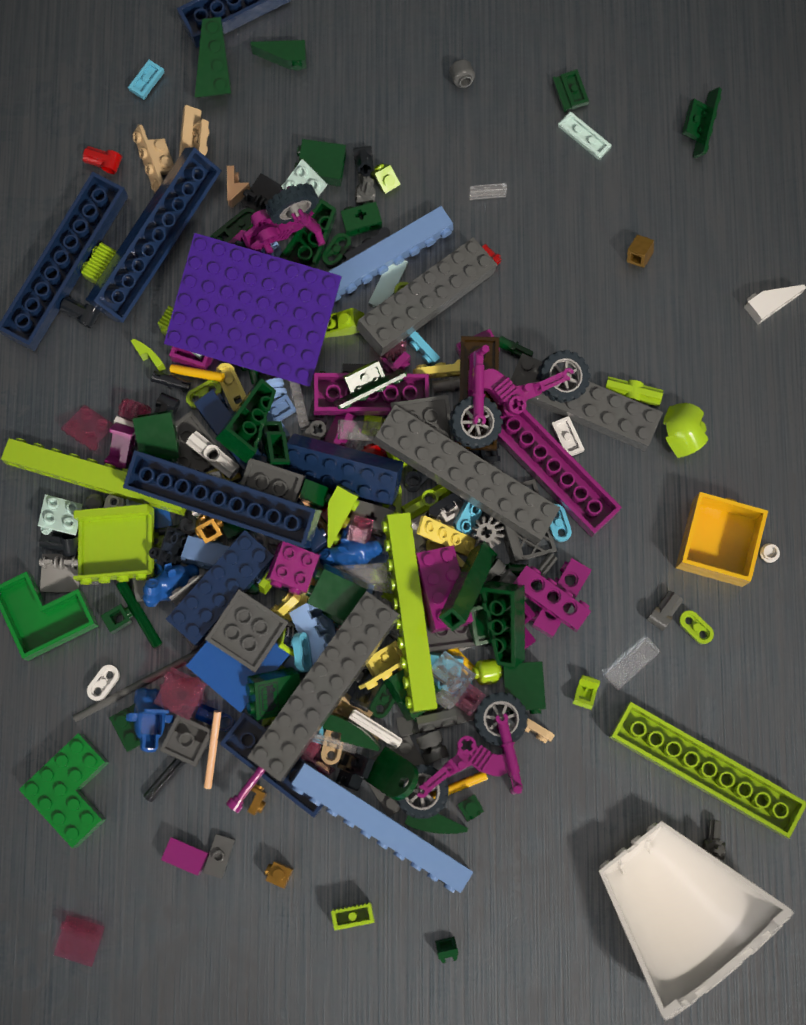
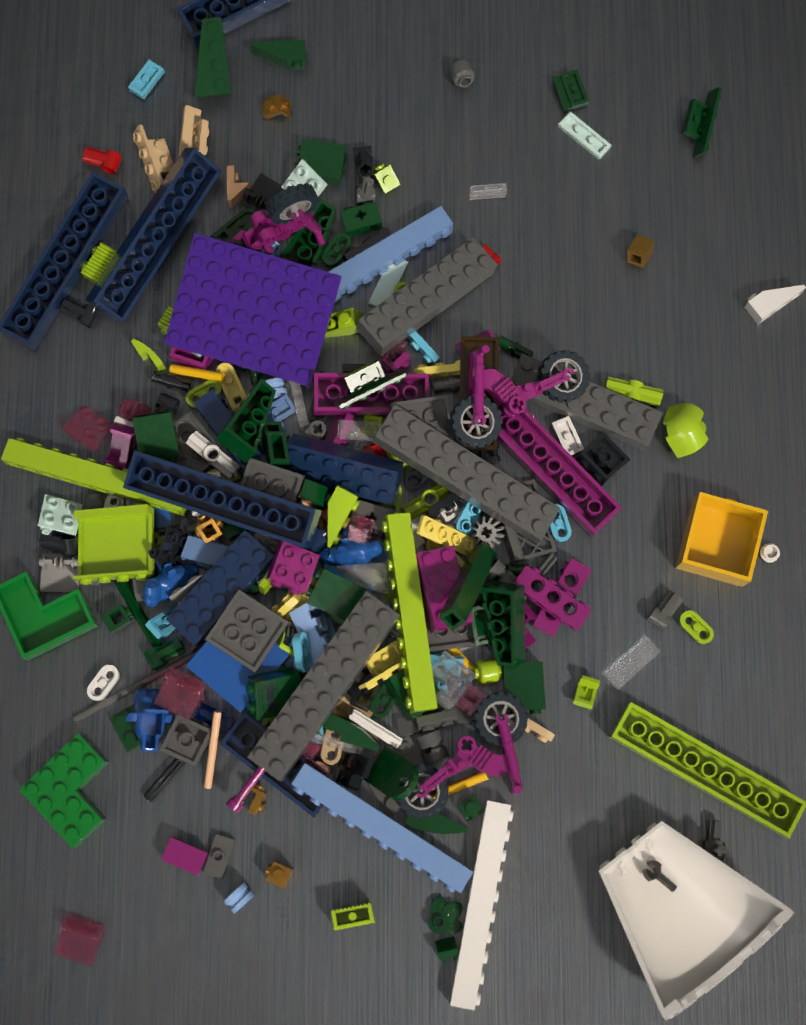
(160, 626): none -> medium azure slope
(160, 655): none -> dark green piece
(239, 898): none -> light blue wheel
(276, 106): none -> pearl gold bracket
(447, 914): none -> dark green plate
(480, 905): none -> white brick
(602, 459): none -> black plate
(649, 876): none -> black bar

